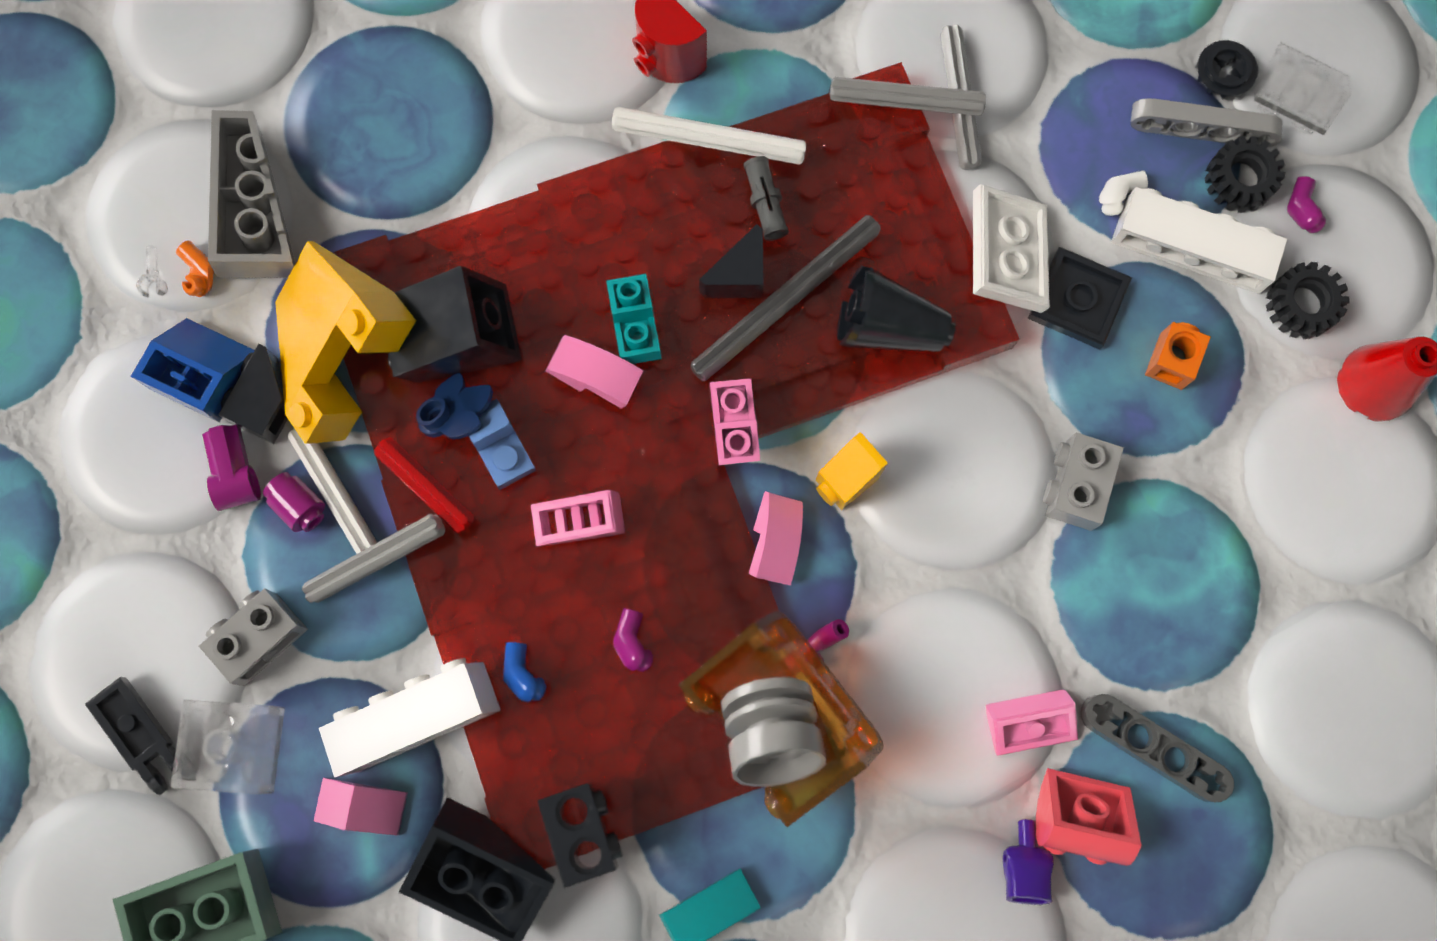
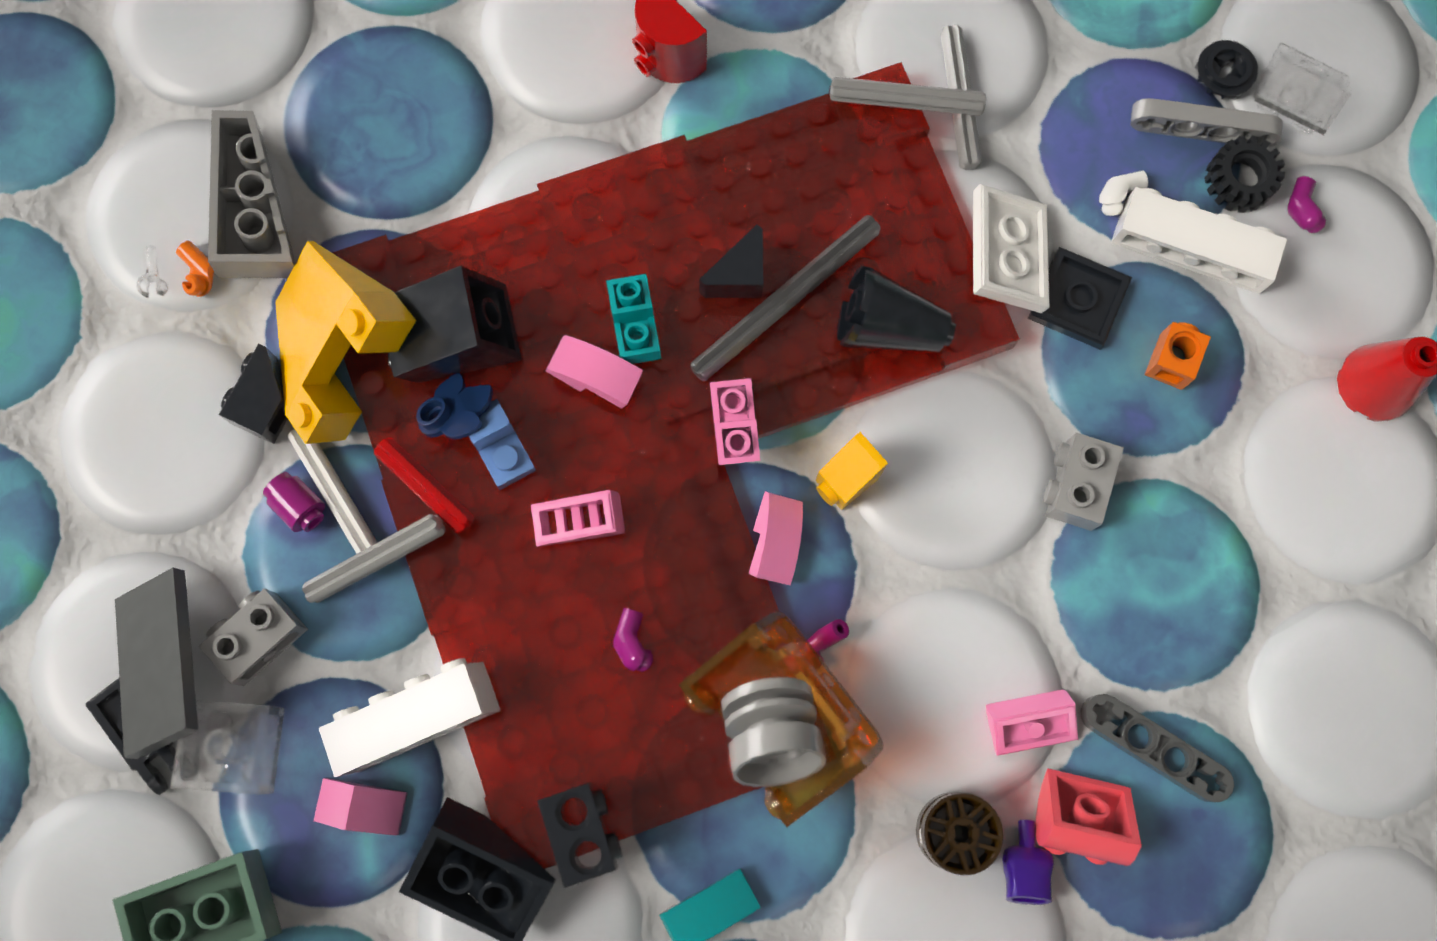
(155, 664): none -> dark grey tile
(192, 366): blue slope -> none
(231, 478): magenta piece -> none
(518, 677): blue arm -> none
(708, 135): white axle -> none
(766, 198): dark grey pin -> none
(981, 833): none -> dark brown wheel
(1324, 288): black tyre -> none

